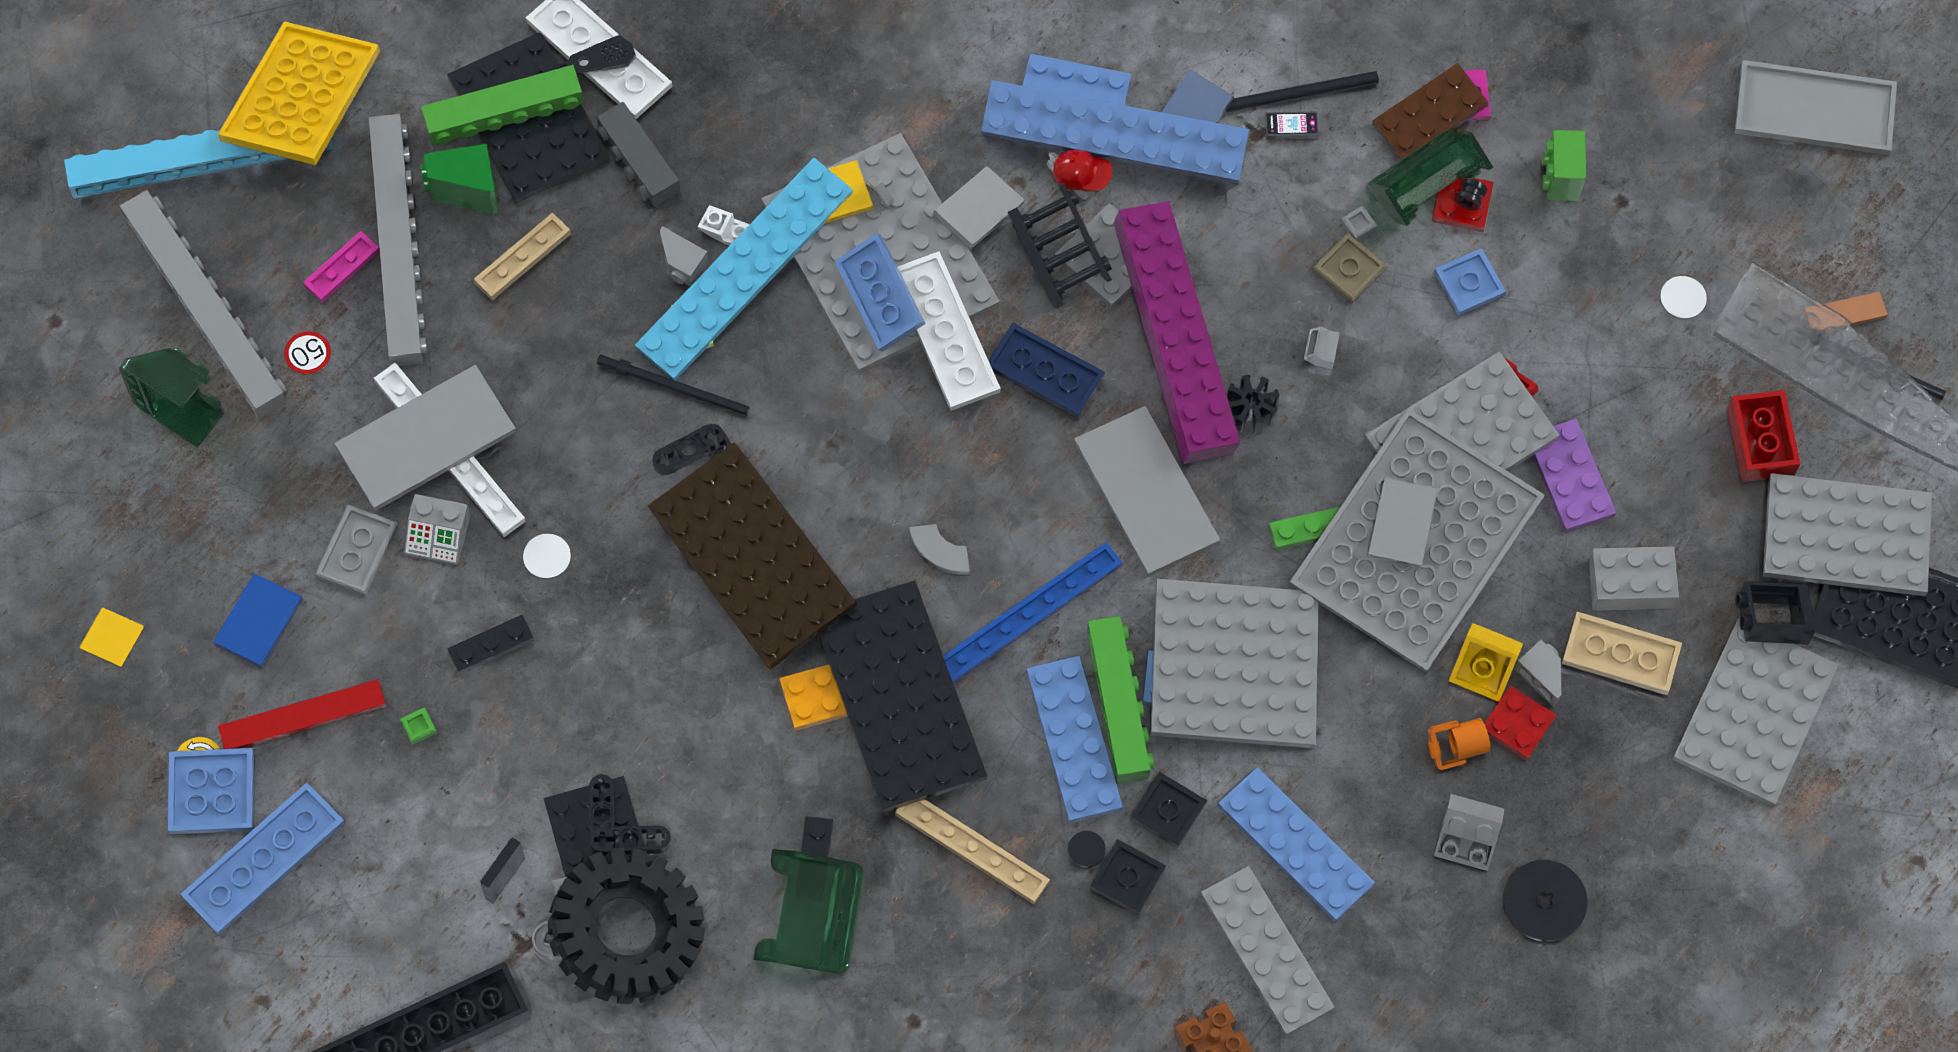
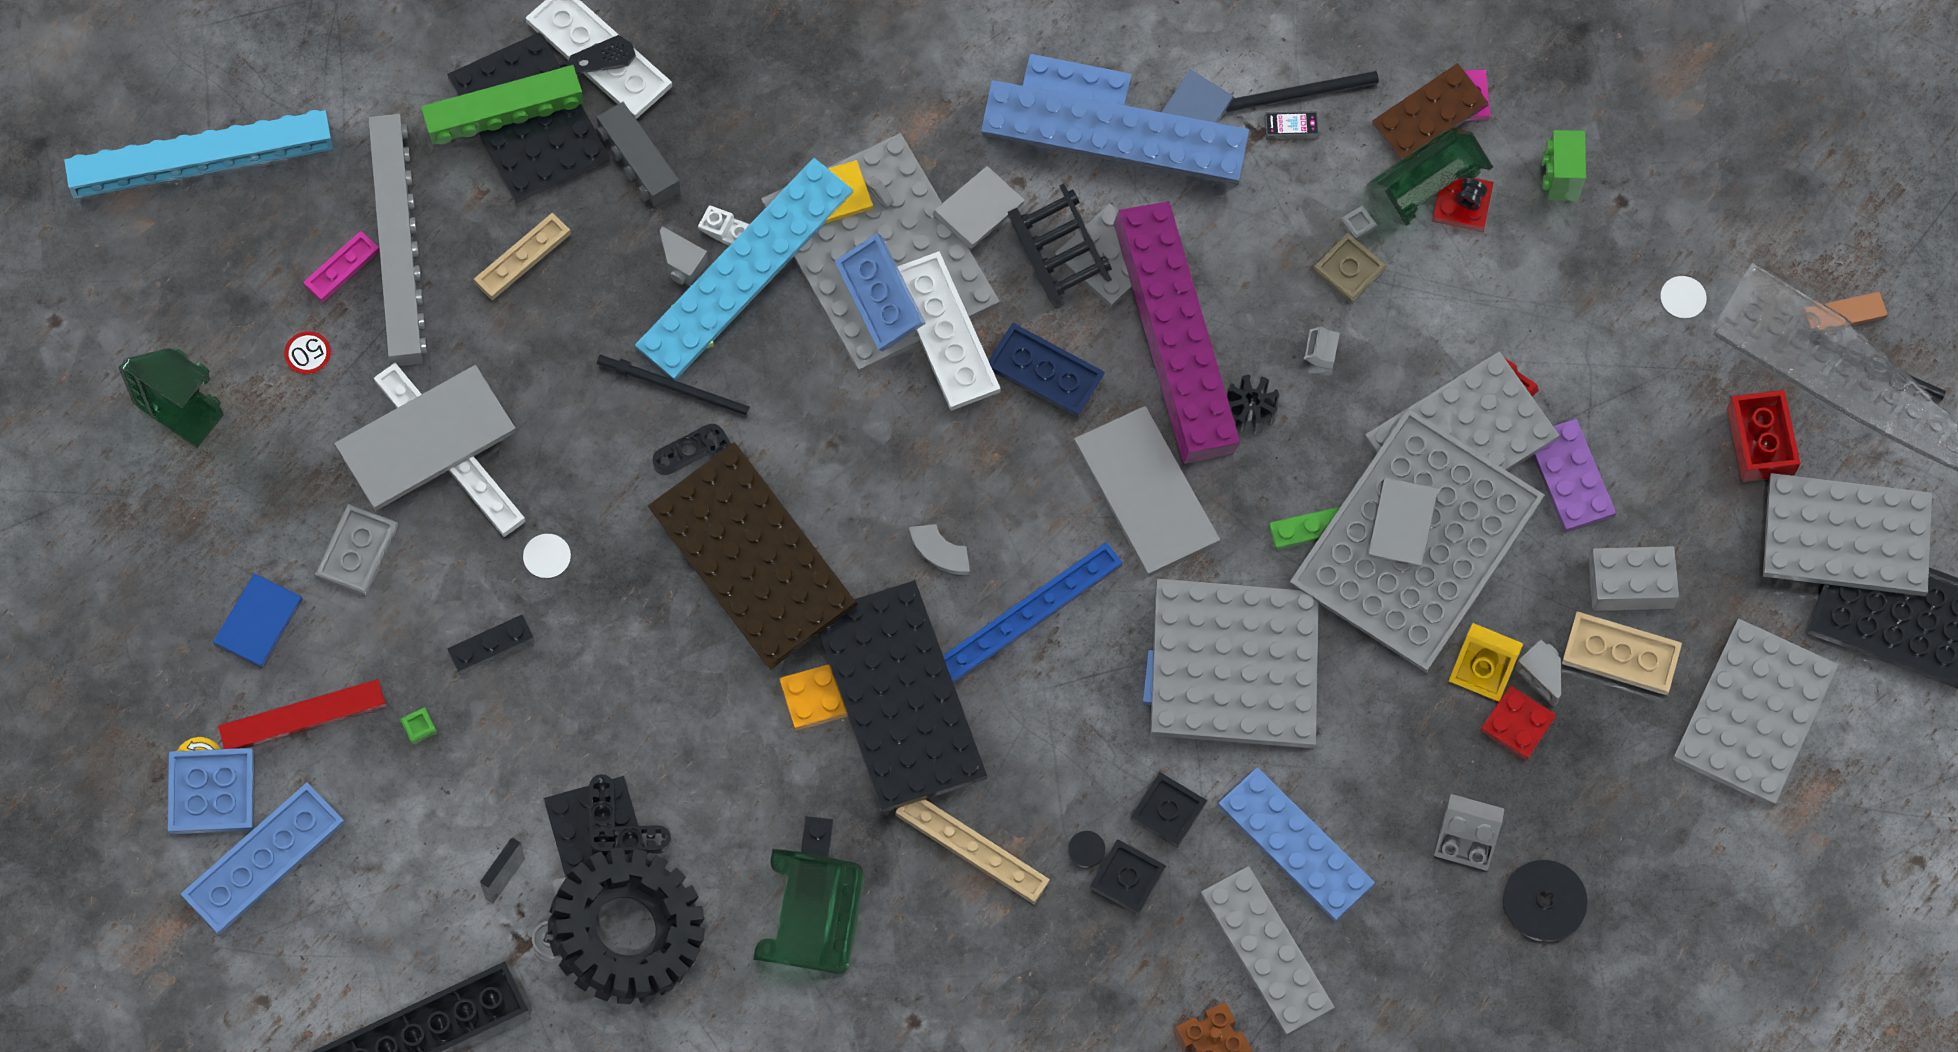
(111, 637): yellow sticker -> none
(203, 304): light grey brick -> none
(299, 93): yellow plate -> none
(436, 529): light grey slope -> none
(461, 178): green slope -> none
(1074, 739): medium blue plate -> none
(1080, 171): red hair -> none
(1119, 699): bright green brick -> none
(1465, 740): orange piece -> none
(1469, 282): medium blue plate -> none
(1781, 594): black window -> none
(1815, 107): light grey tile -> none

